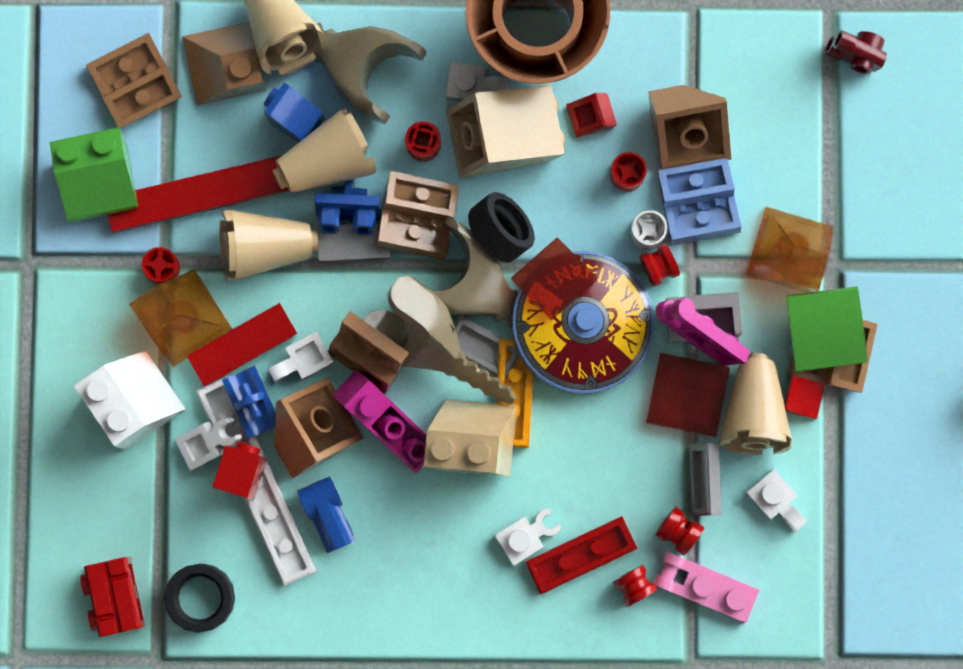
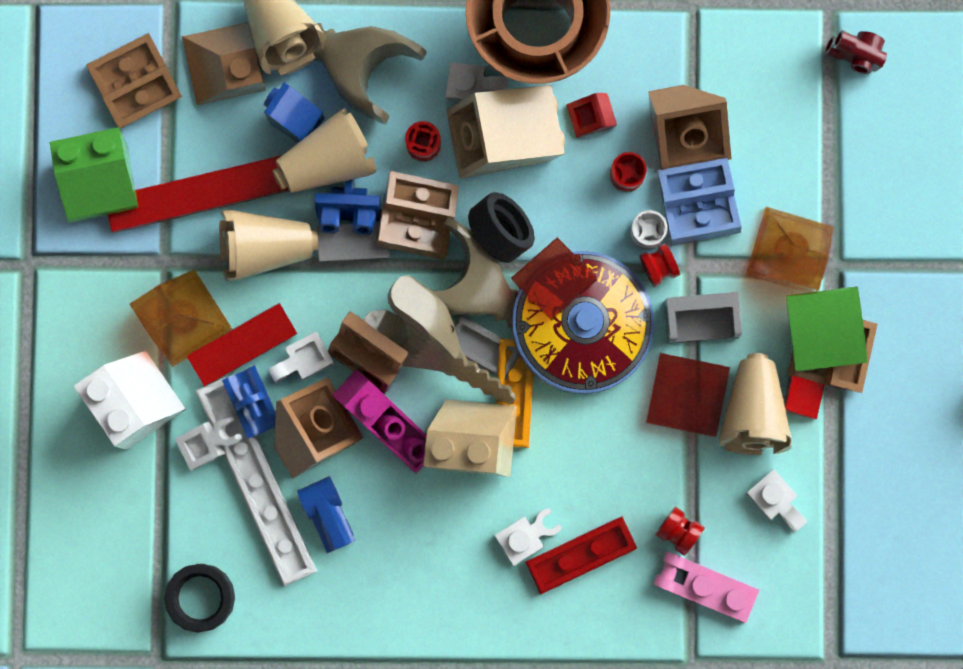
(112, 597): red brick -> none
(154, 259): red wheel -> none
(240, 470): red brick -> none
(634, 585): red wheel -> none
(701, 332): dark pink plate -> none
(705, 479): light grey tile -> none

